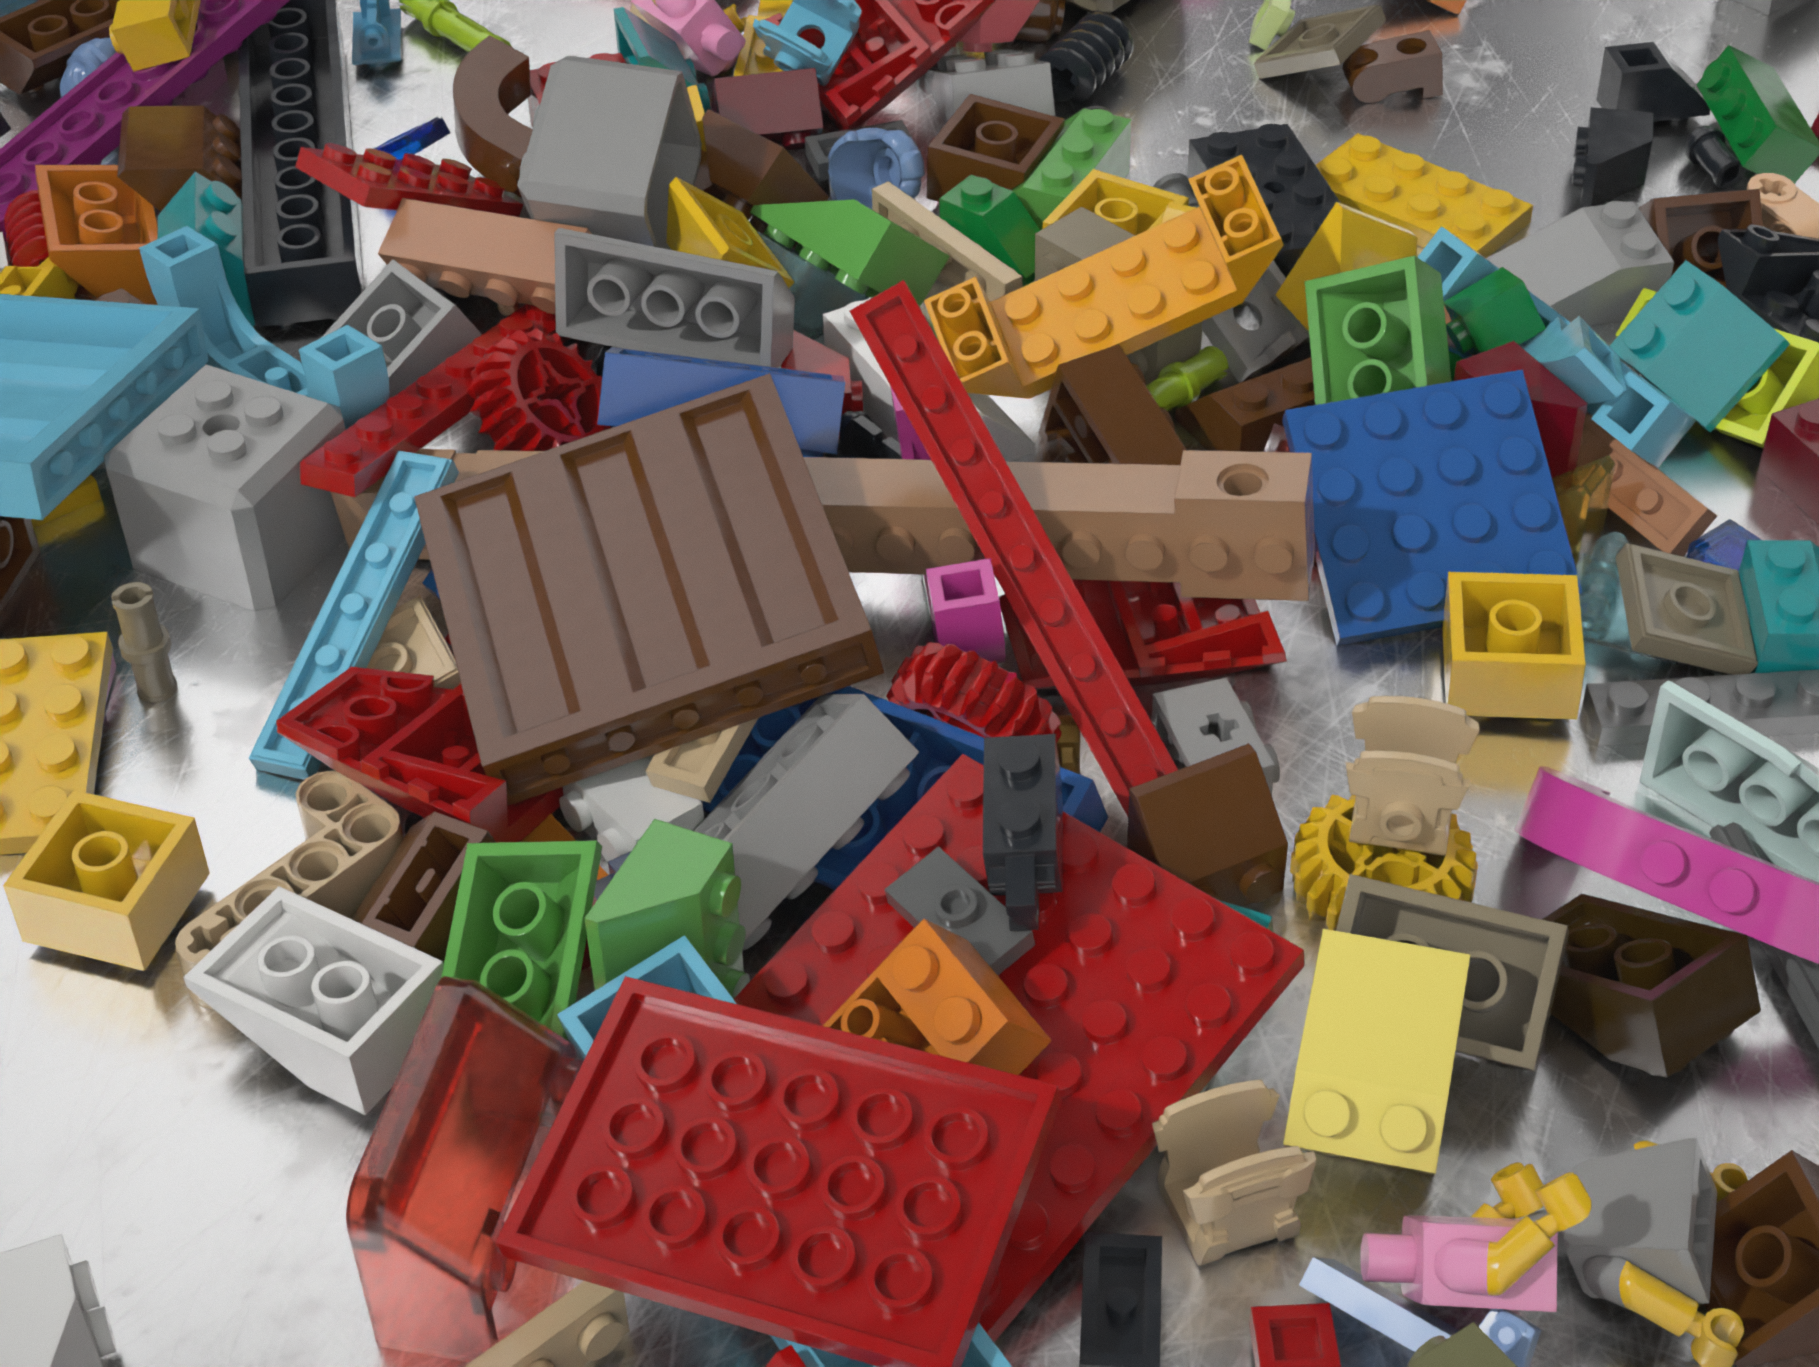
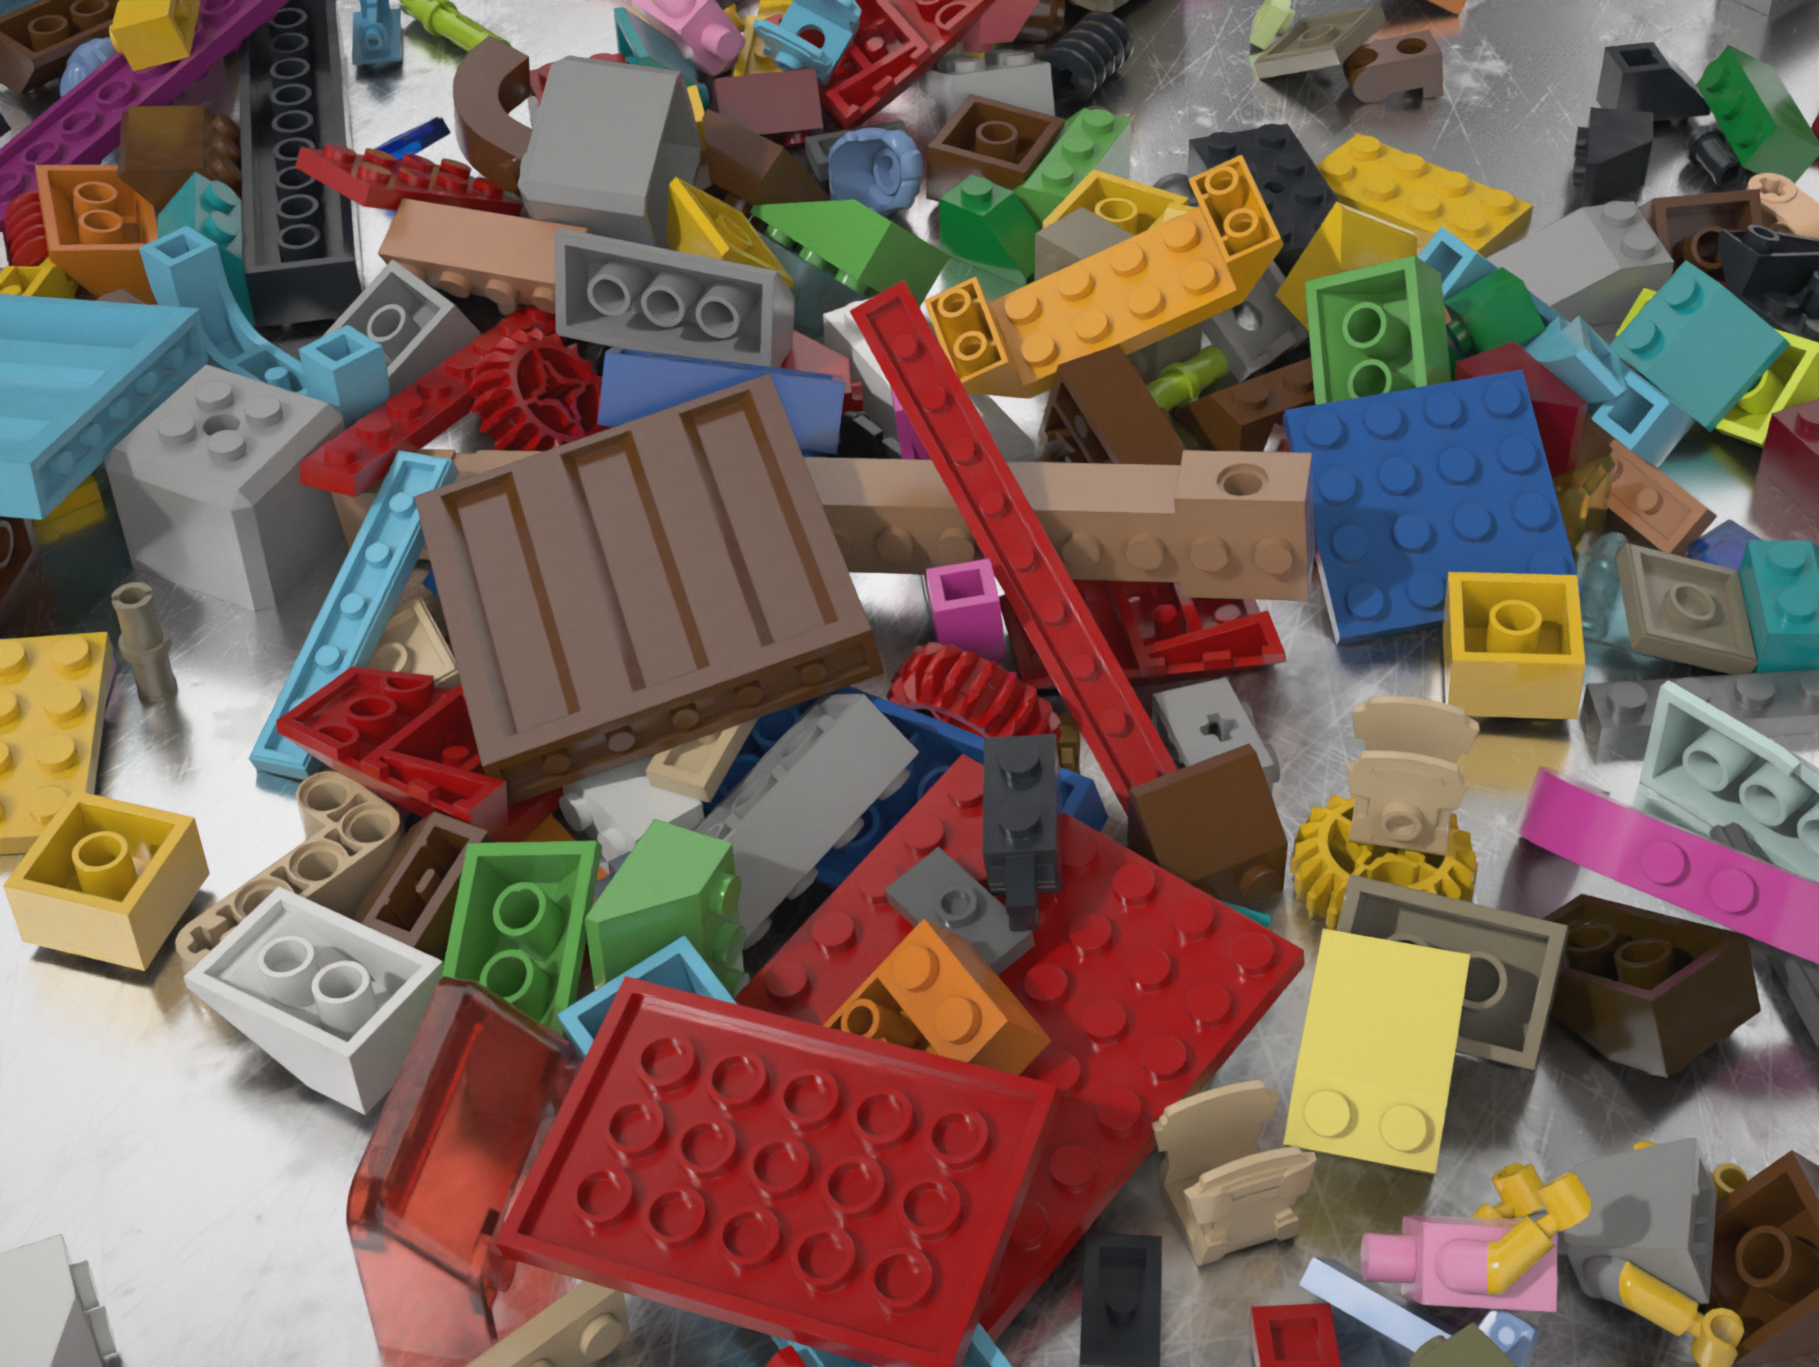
(966, 257): tan plate -> none

